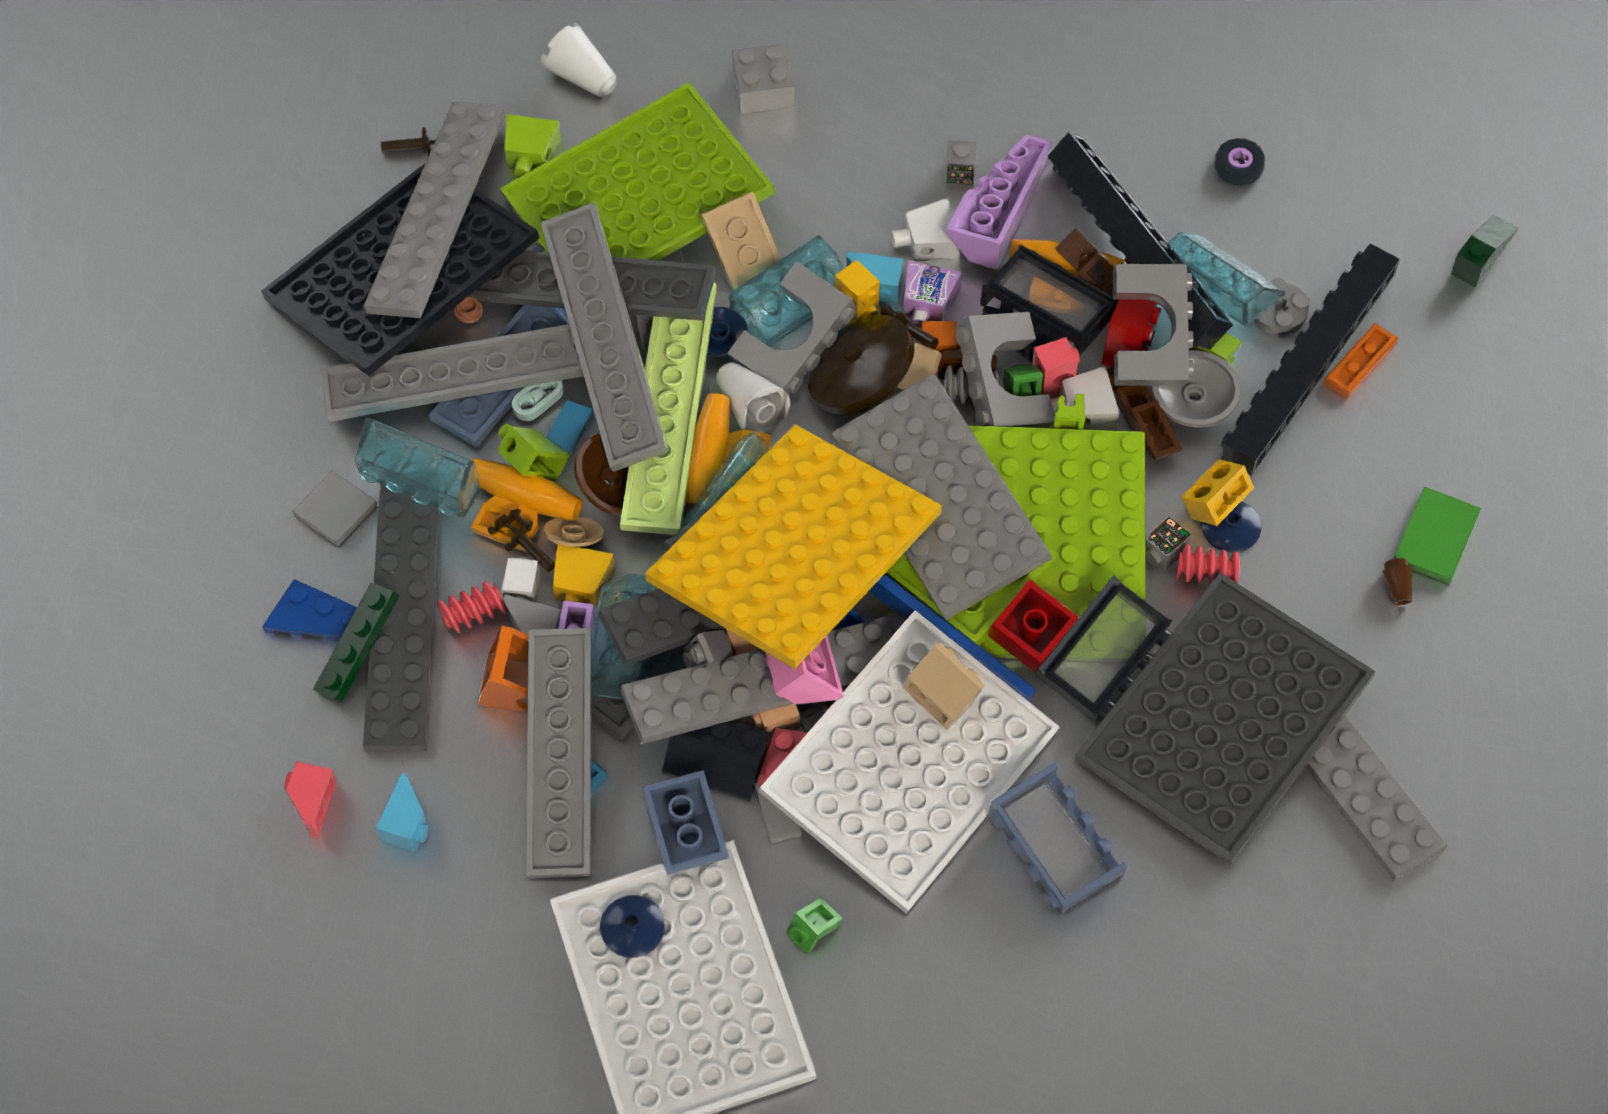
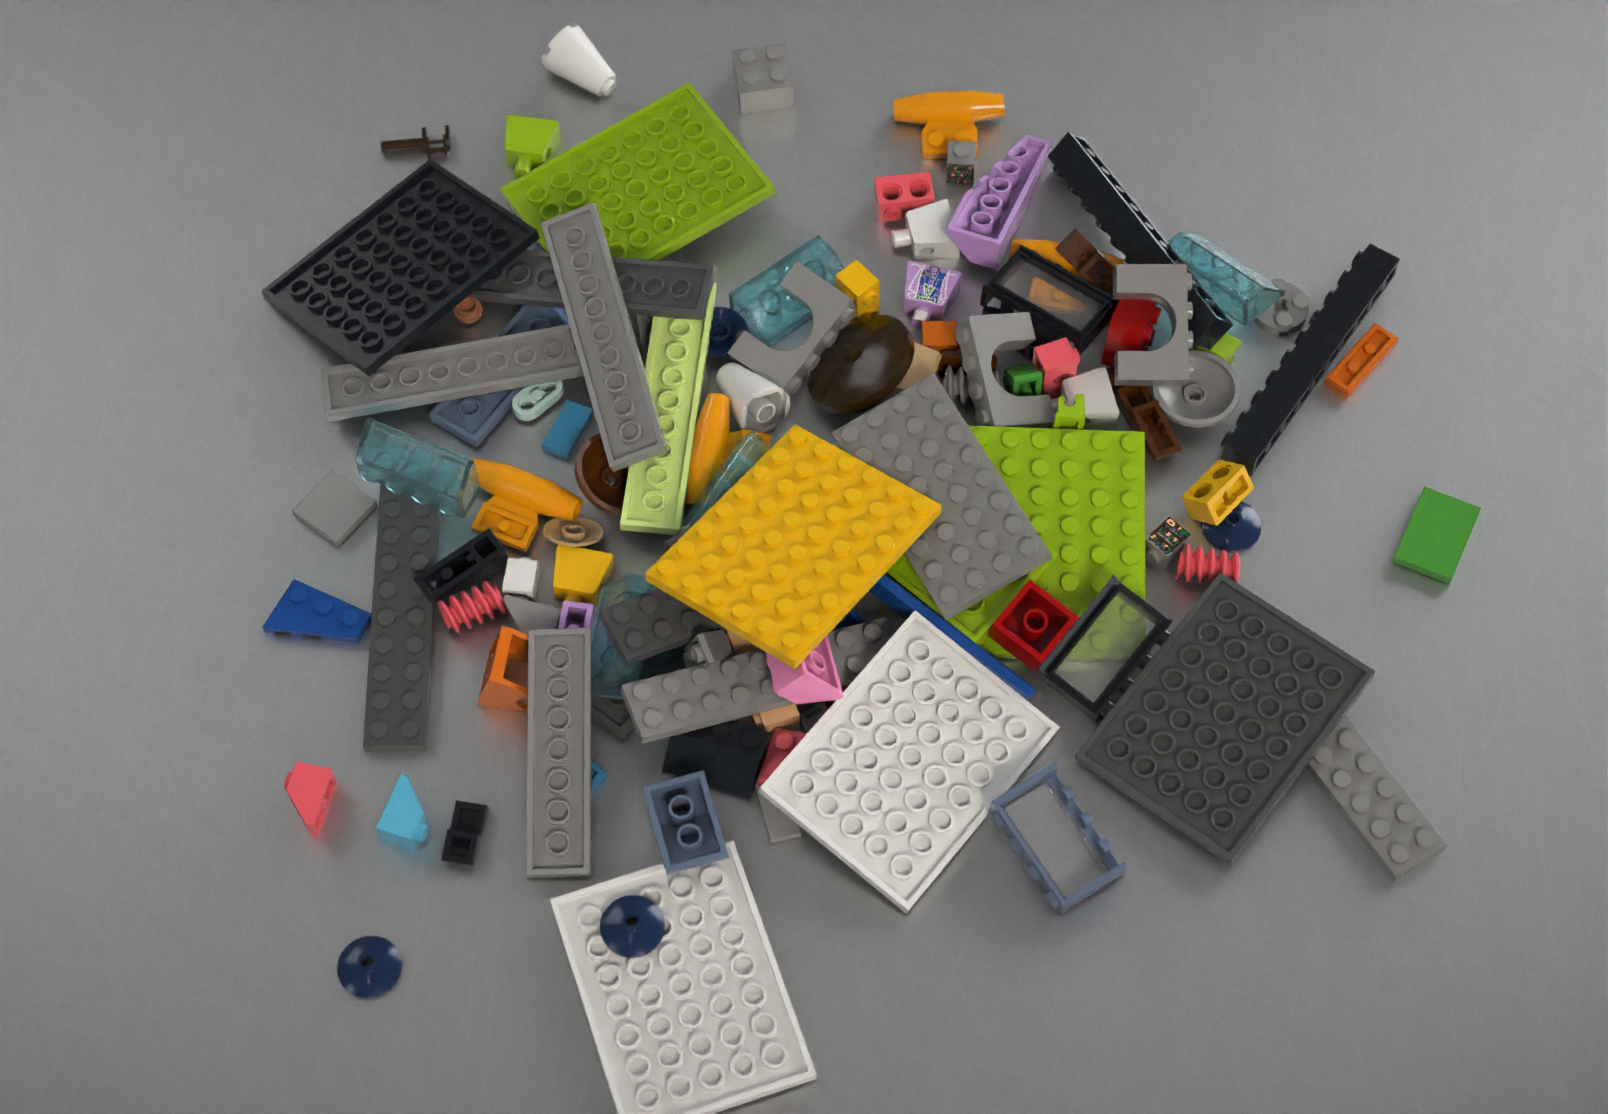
(356, 642): dark green plate -> none
(376, 978): none -> dark blue dish
(435, 210): light grey plate -> none
(463, 567): none -> black slope
(465, 833): none -> black slope
(522, 539): dark brown piece -> none
(531, 452): lime torso -> none
(740, 239): tan plate -> none
(812, 924): bright green bracket -> none
(886, 269): medium azure slope -> none
(902, 193): none -> coral brick
(916, 332): dark brown piece -> none
(944, 685): tan slope -> none
(948, 117): none -> light orange plate
(1229, 167): black bush -> none
(1399, 580): reddish brown cone -> none
(1482, 250): dark green slope -> none

